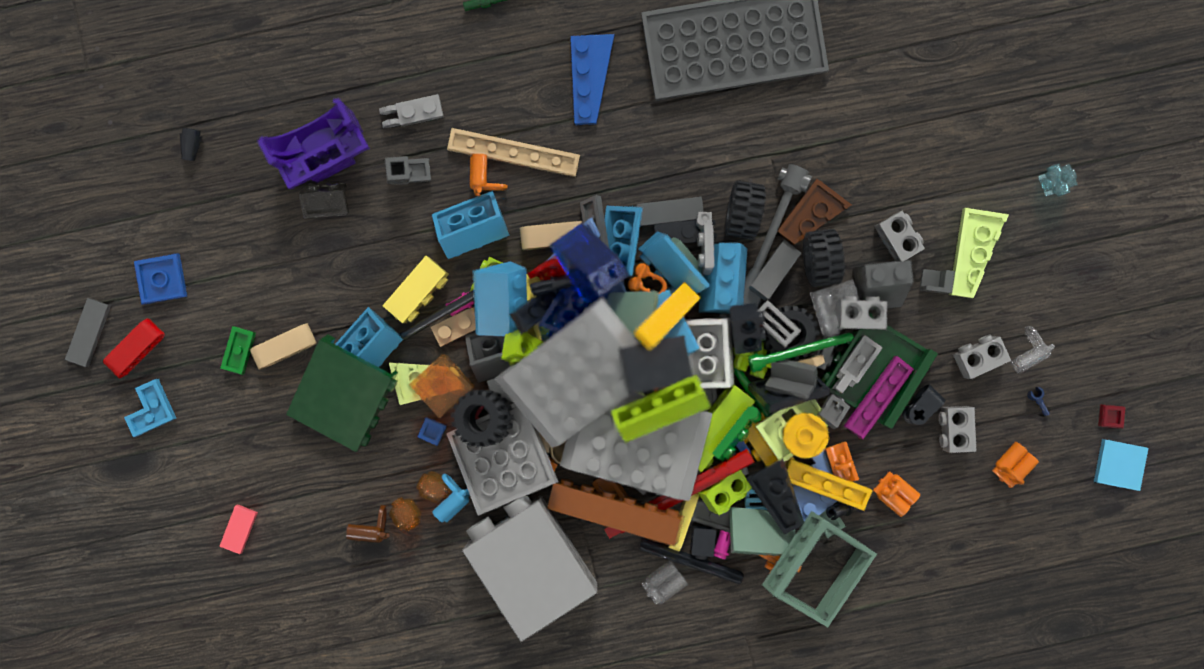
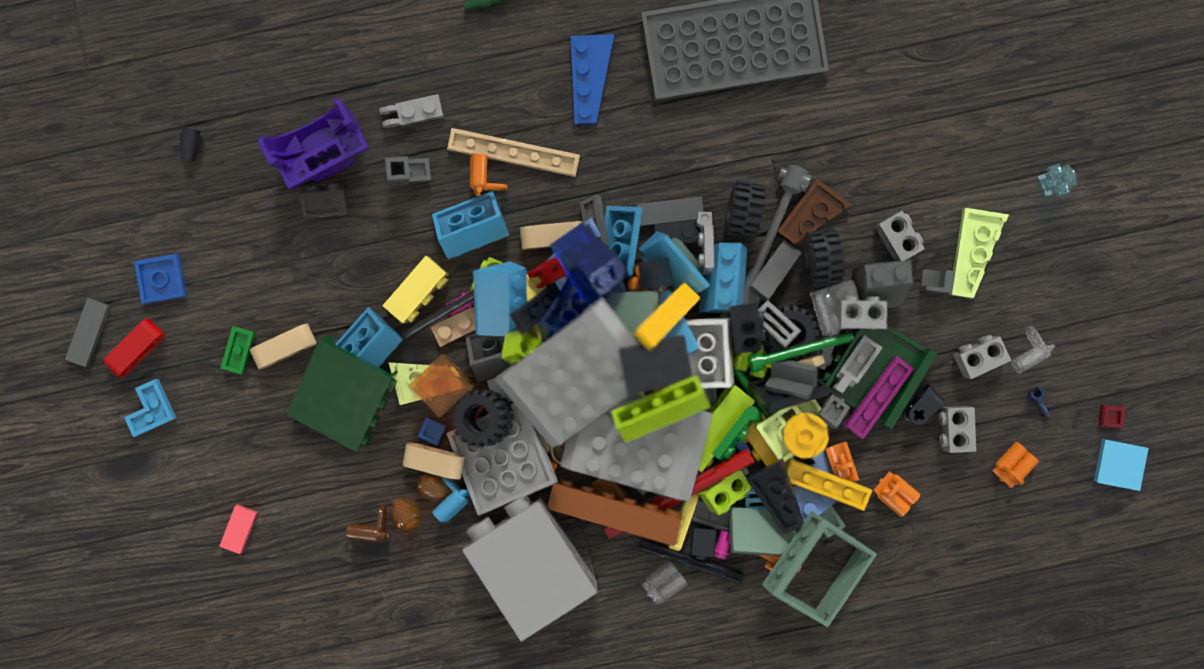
(433, 460): none -> tan beam
(552, 284): black axle -> none
(655, 274): none -> black brick
(838, 510): black pin -> none

